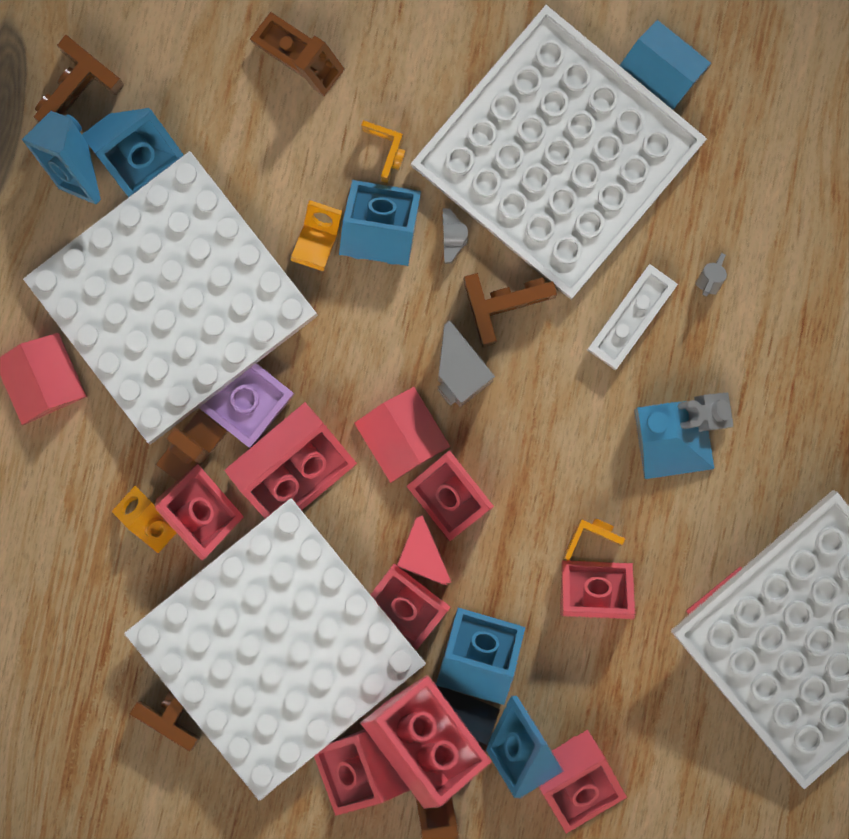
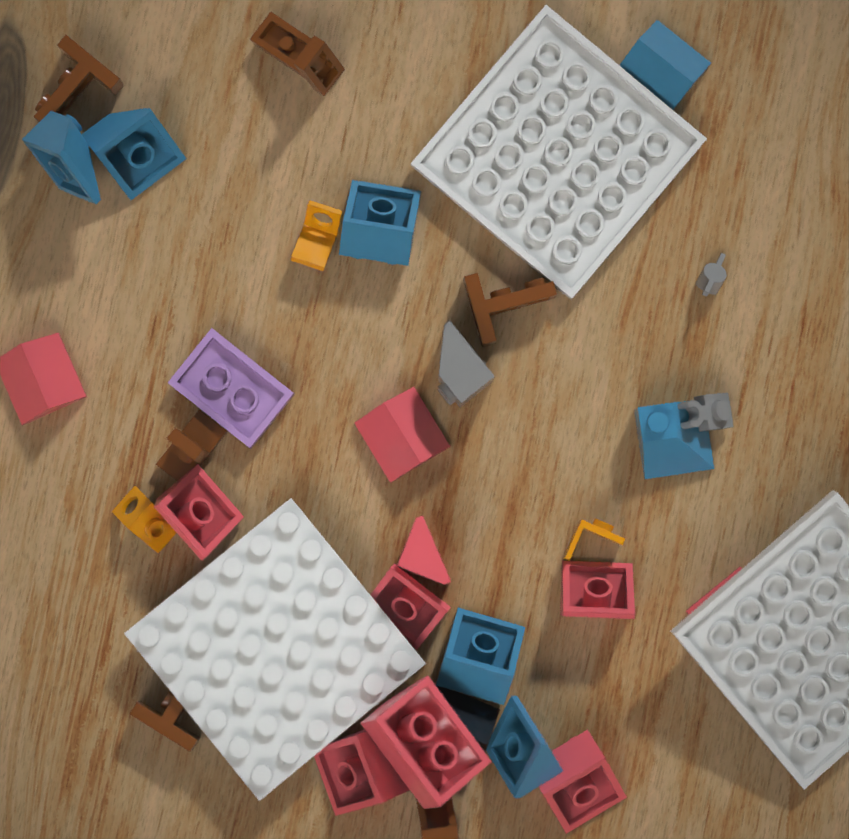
(170, 297): white plate -> none
(291, 461): coral slope -> none
(395, 154): light orange bracket -> none
(450, 495): coral slope -> none
(454, 235): light grey piece -> none
(632, 317): white plate -> none

